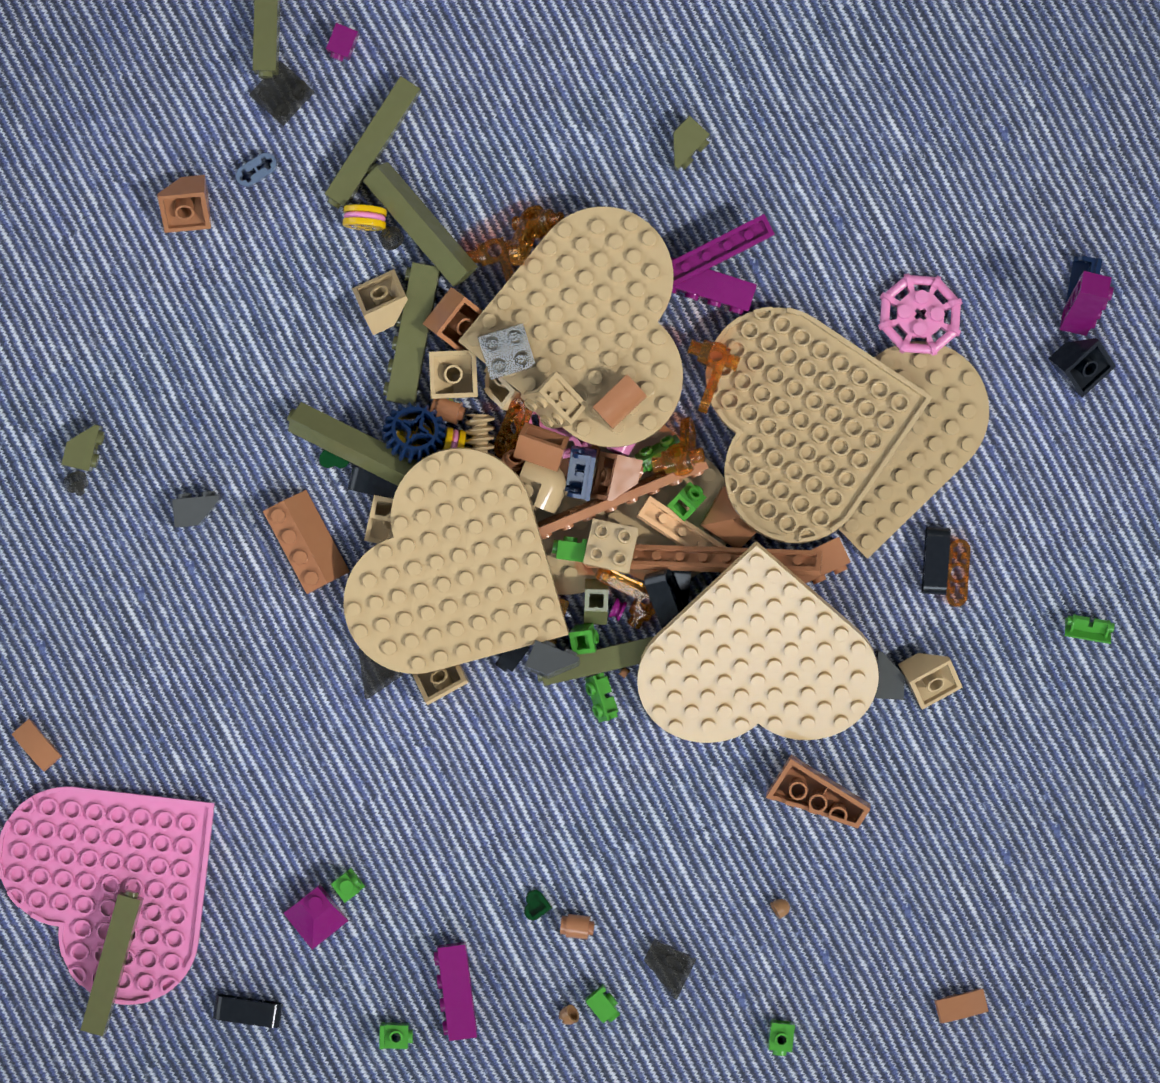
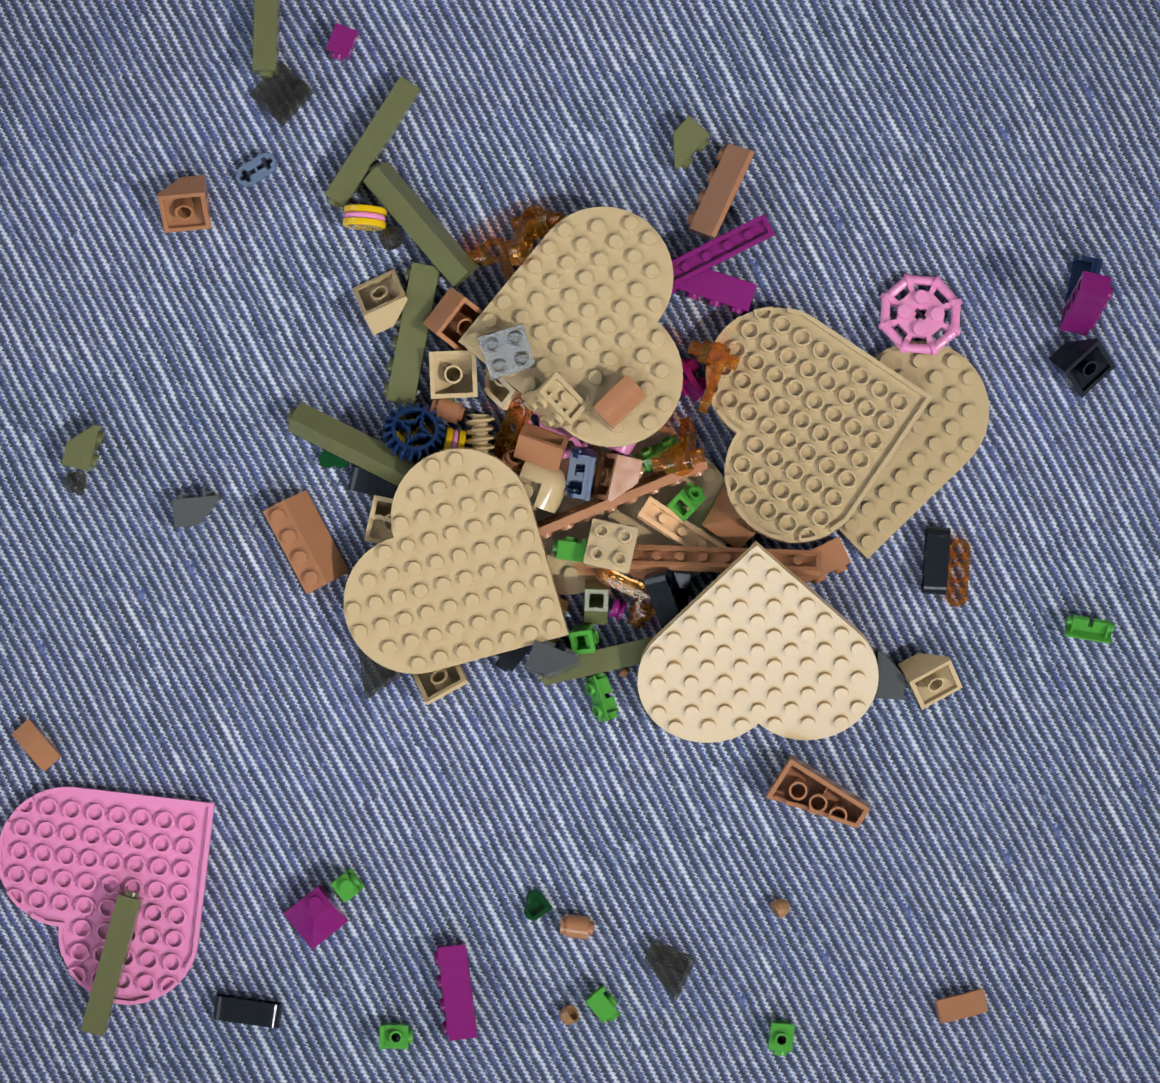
(691, 386): none -> magenta hips
(720, 192): none -> nougat slope

